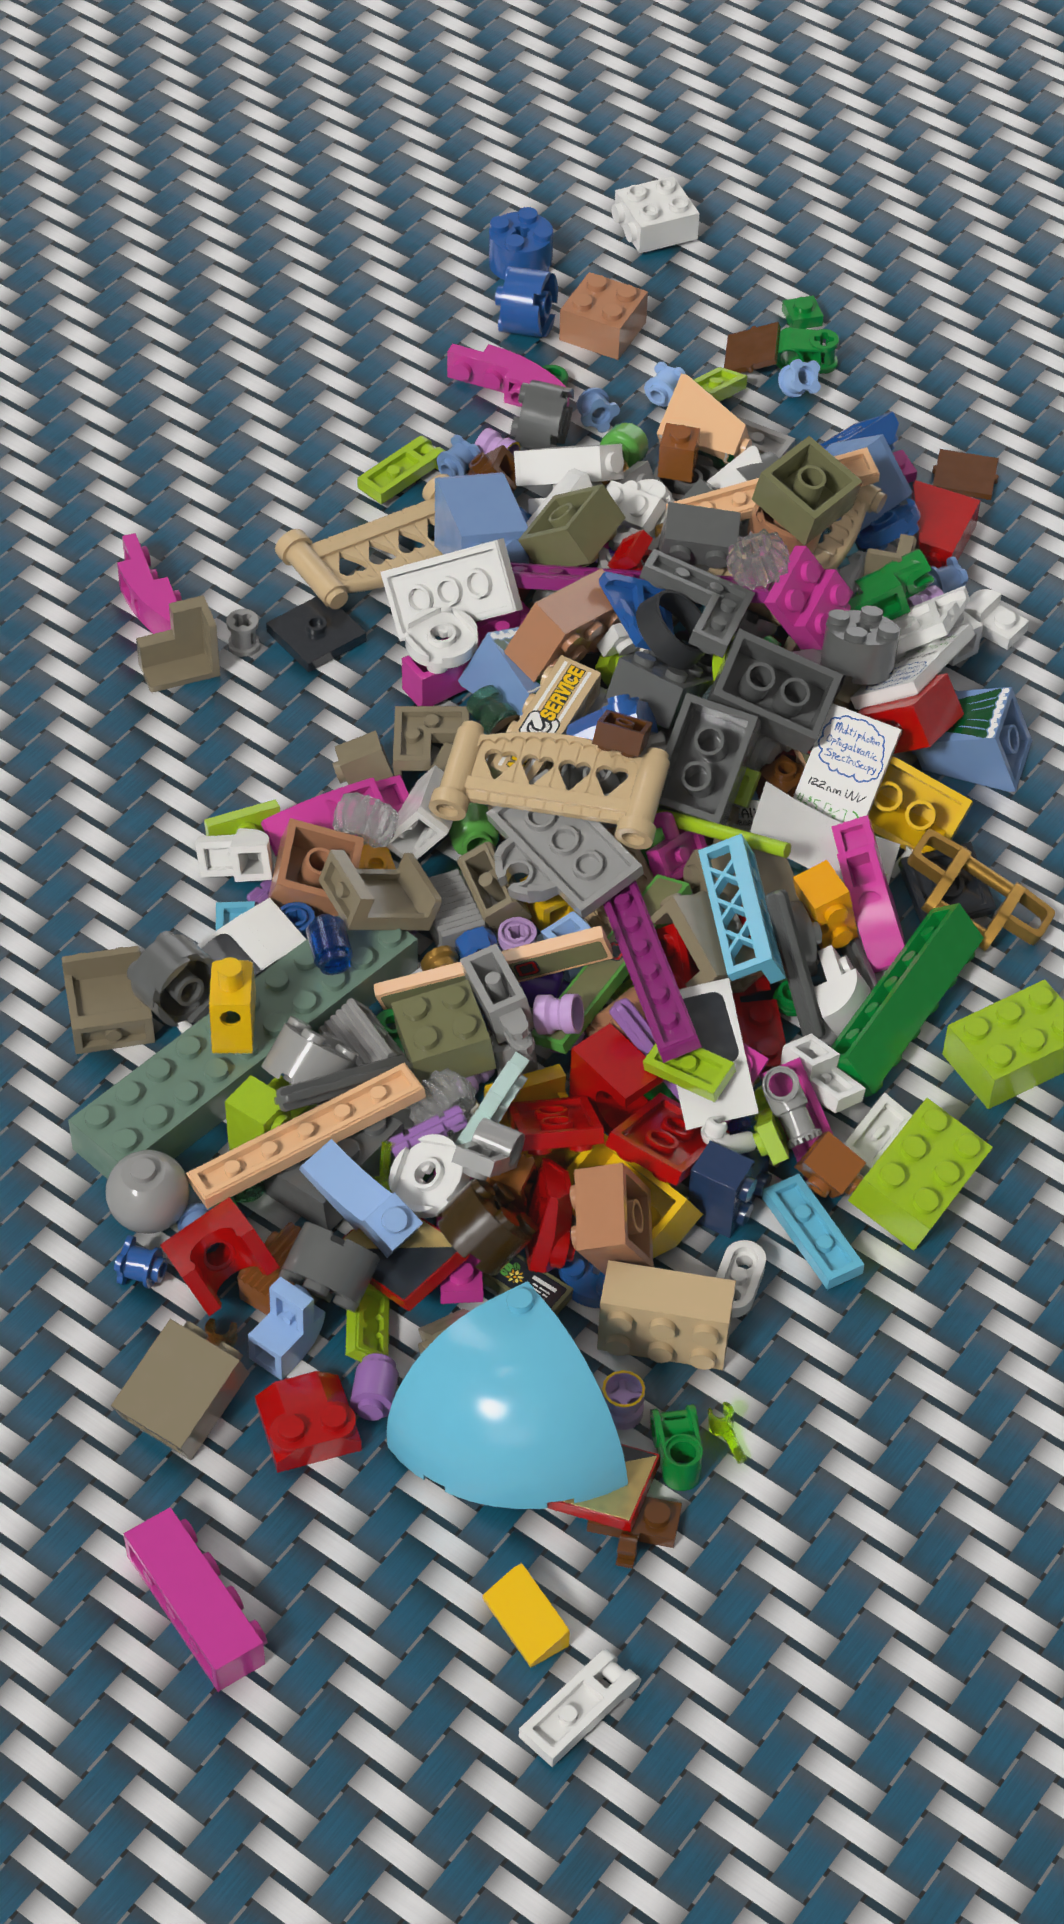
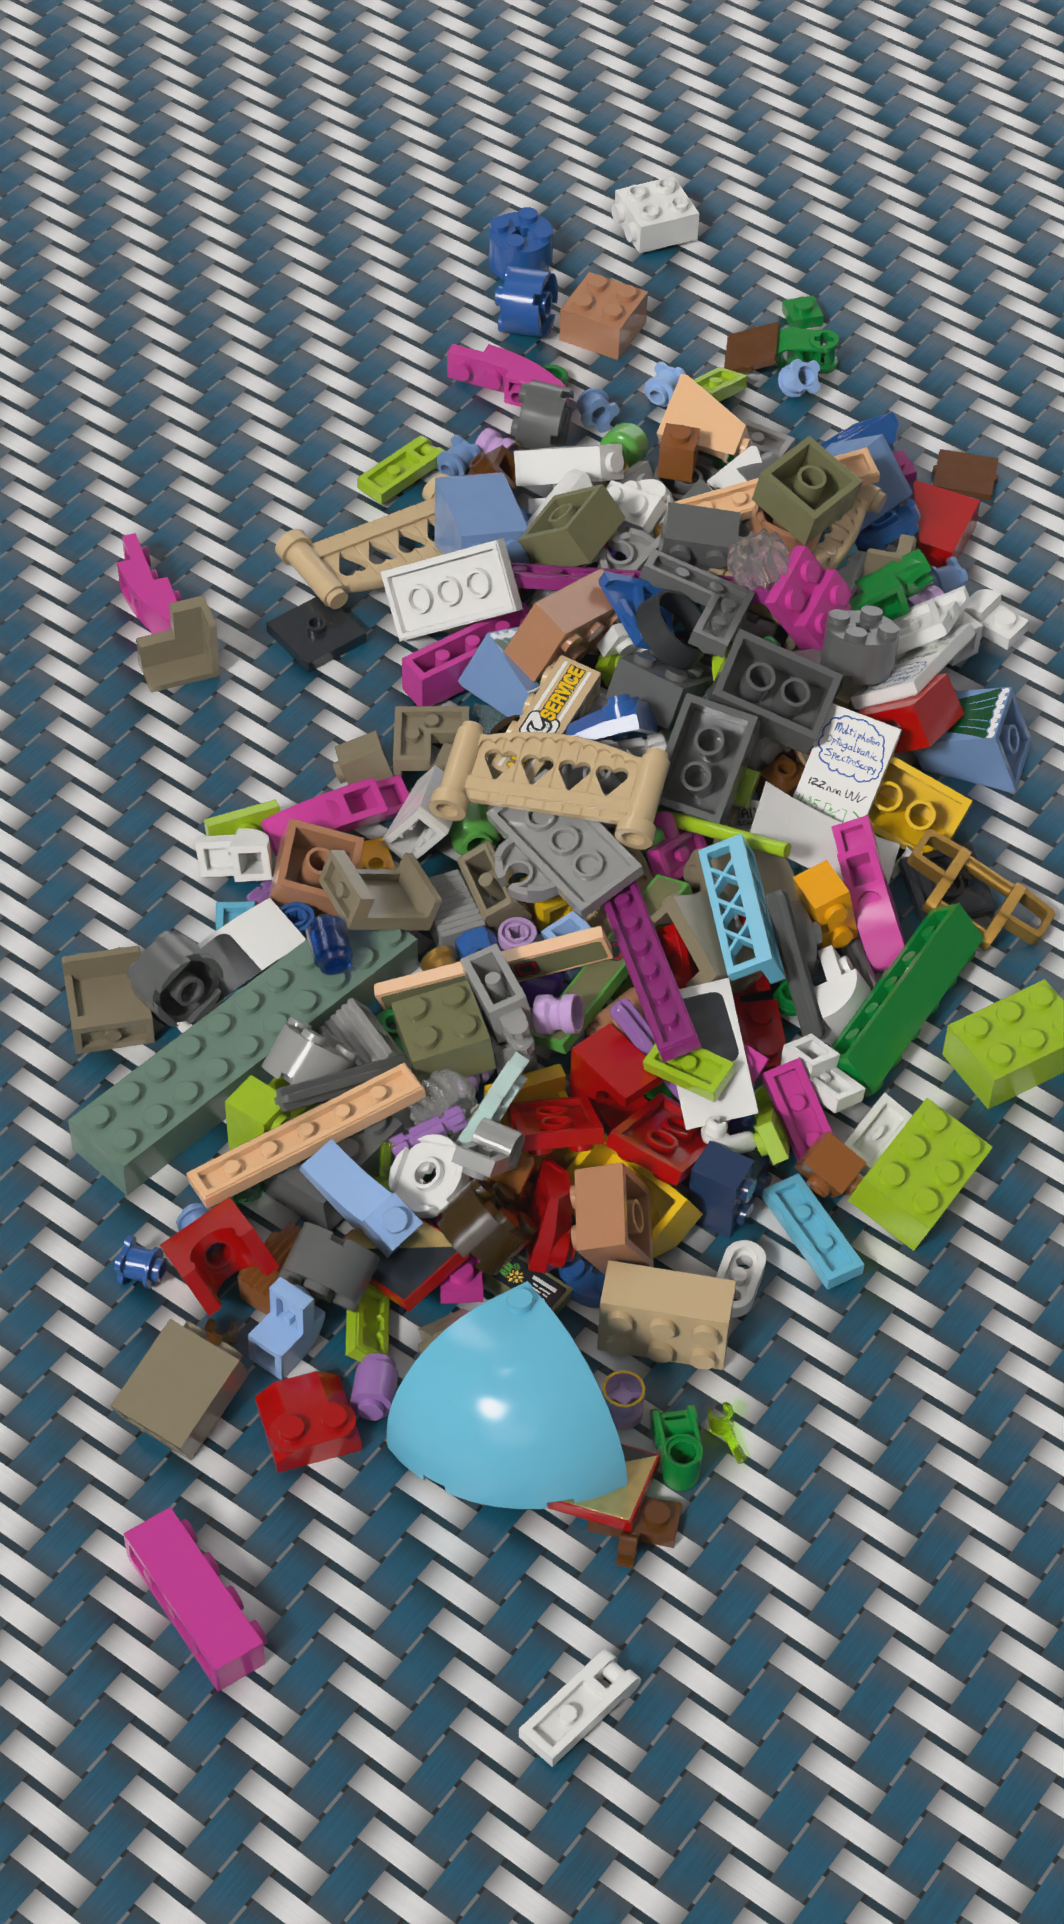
(147, 1191): light grey brick -> none
(232, 990): yellow torso -> none
(243, 638): light grey bush -> none
(366, 818): clear gear -> none
(441, 654): white plate -> none
(489, 707): clear green wheel -> none
(527, 1616): yellow slope -> none
(622, 733): reddish brown piece -> none
(631, 552): red tile -> none
(791, 1109): light grey connector -> none

